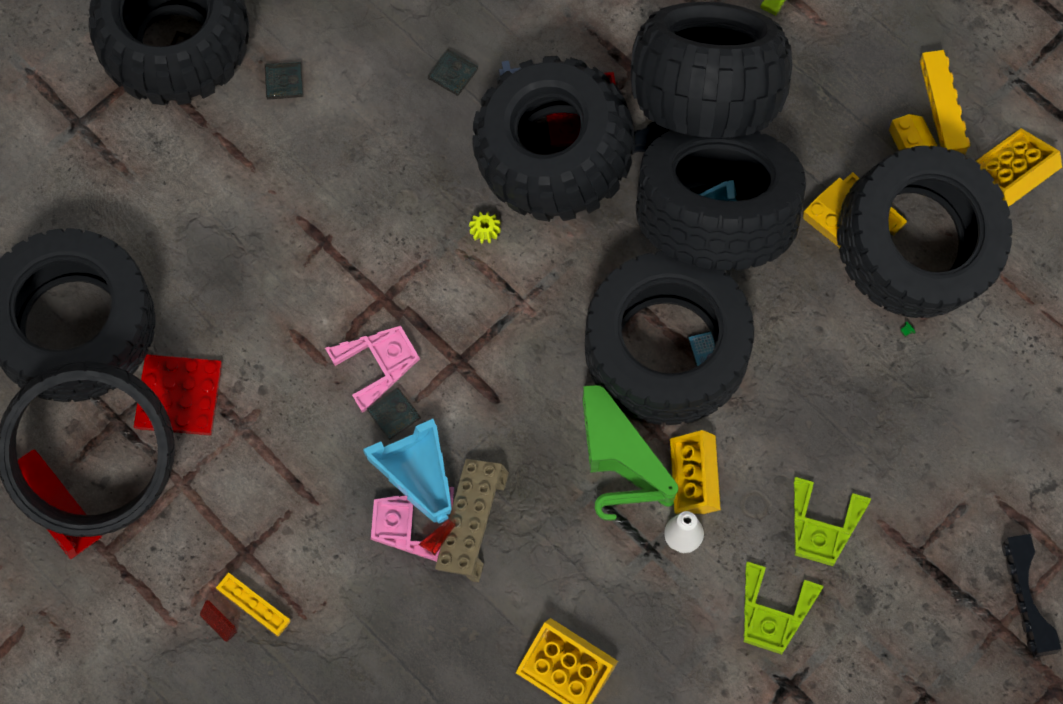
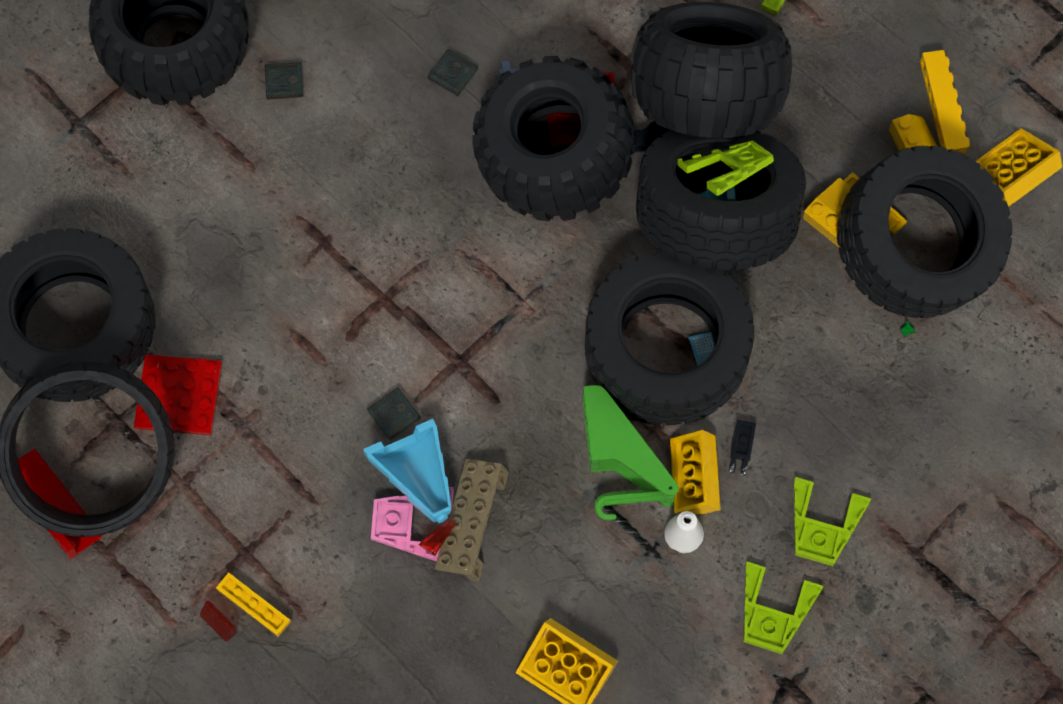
(391, 351): bright pink wing -> none
(486, 233): neon yellow gear -> none
(742, 158): none -> lime wing
(742, 444): none -> black hinge
(1042, 636): black arch -> none

